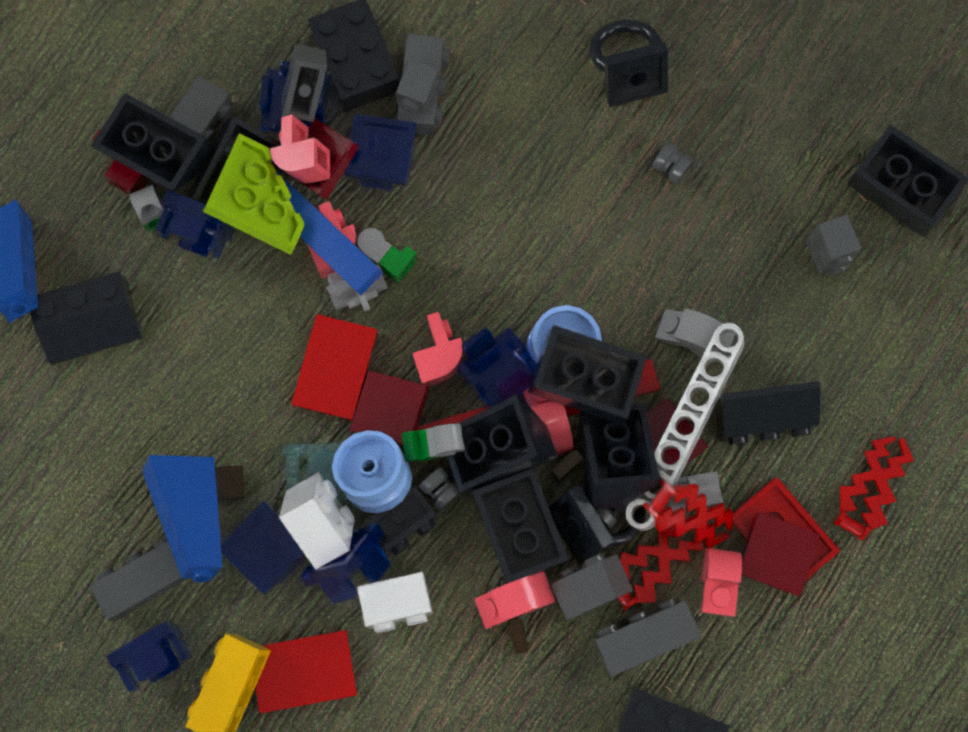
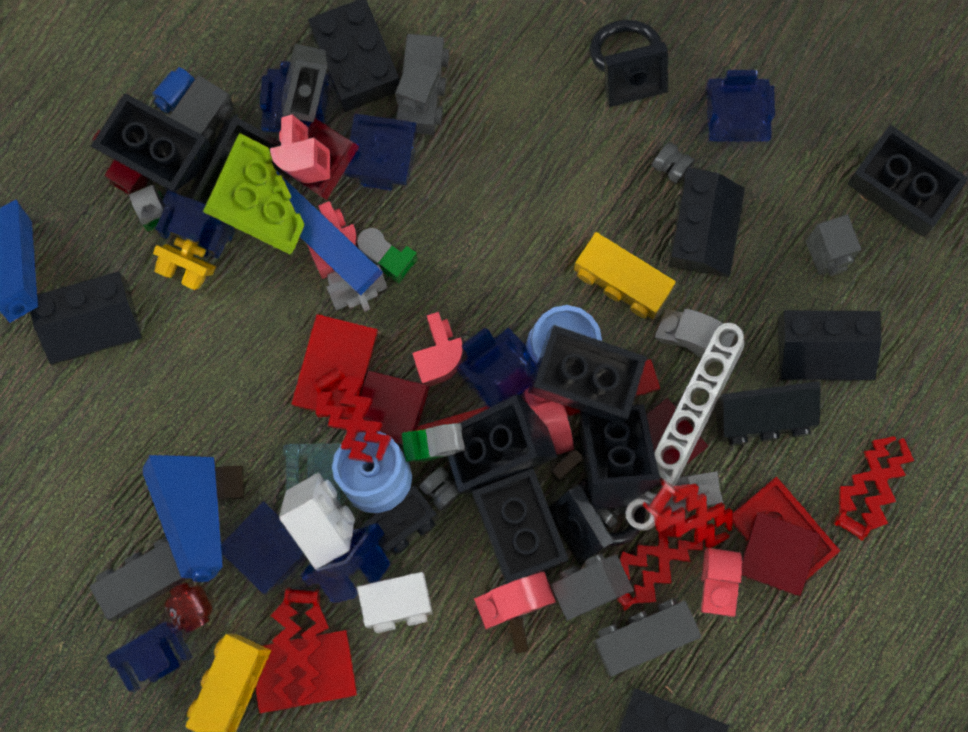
(171, 257): none -> yellow hips
(172, 90): none -> blue brick
(188, 607): none -> clear red head
(296, 657): none -> red piece
(356, 424): none -> red piece
(623, 276): none -> yellow brick
(706, 223): none -> black slope
(740, 107): none -> clear blue panel
(829, 345): none -> black slope

